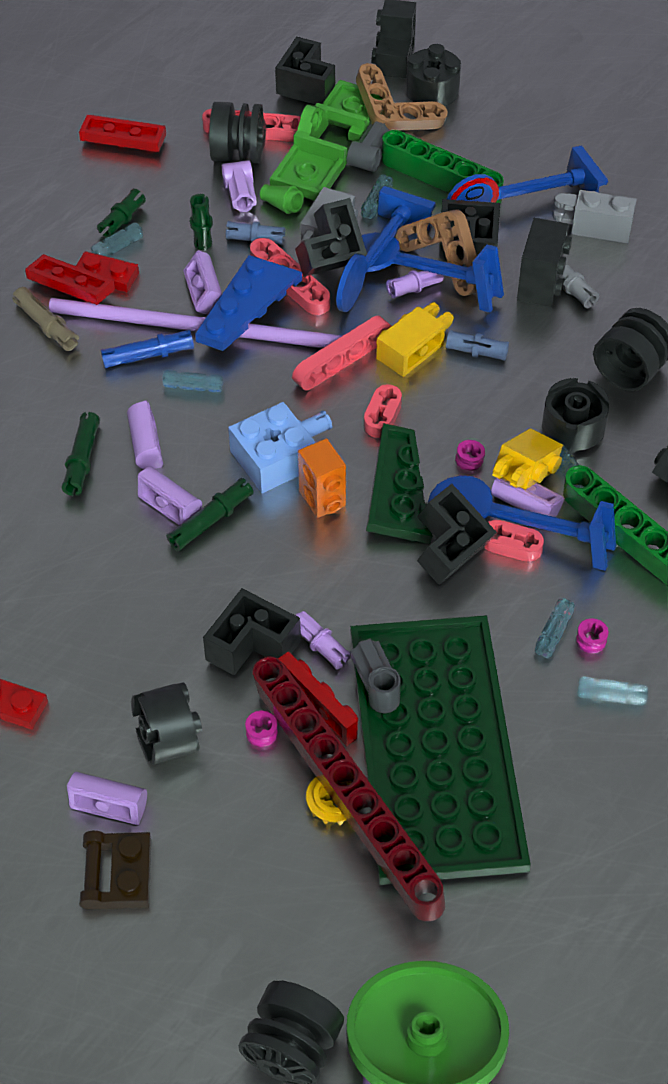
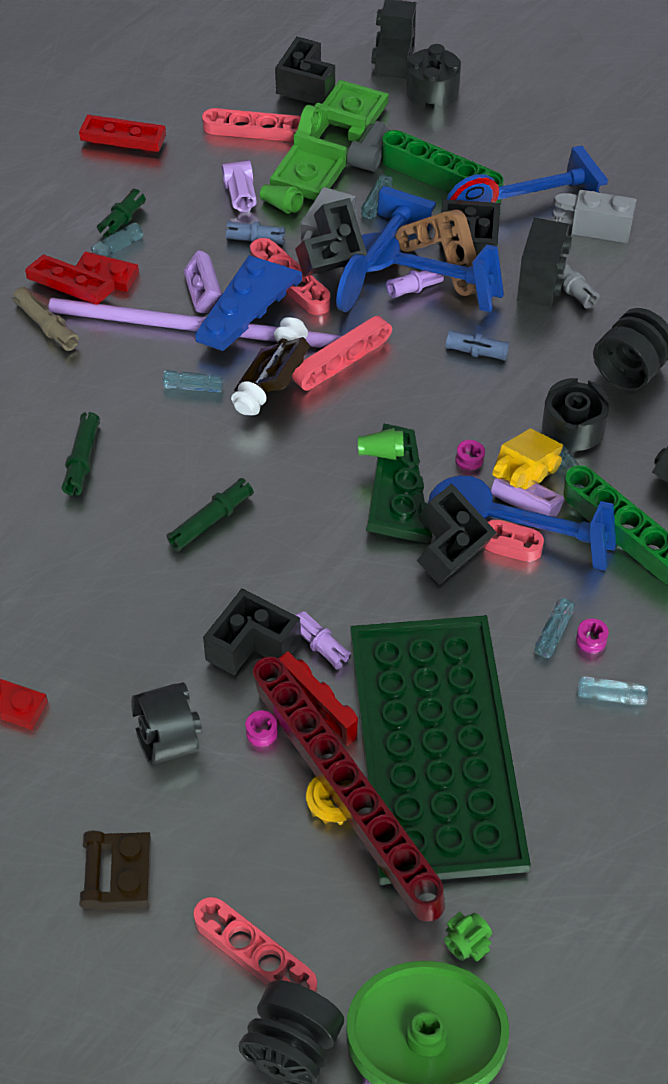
(106, 798): lavender brick -> none
(144, 436): lavender brick -> none
(148, 348): blue pin -> none
(167, 496): lavender brick -> none
(201, 221): dark green pin -> none
(236, 132): pearl dark grey wheel -> none
(258, 947): none -> coral beam
(270, 442): light blue brick -> none
(272, 367): none -> plate
(322, 478): orange brick -> none
(377, 409): coral beam -> none
(377, 675): dark grey piece -> none
(382, 444): none -> bright green cone
(413, 338): yellow hinge -> none
(427, 114): medium nougat beam -> none
(468, 936): none -> bright green gear

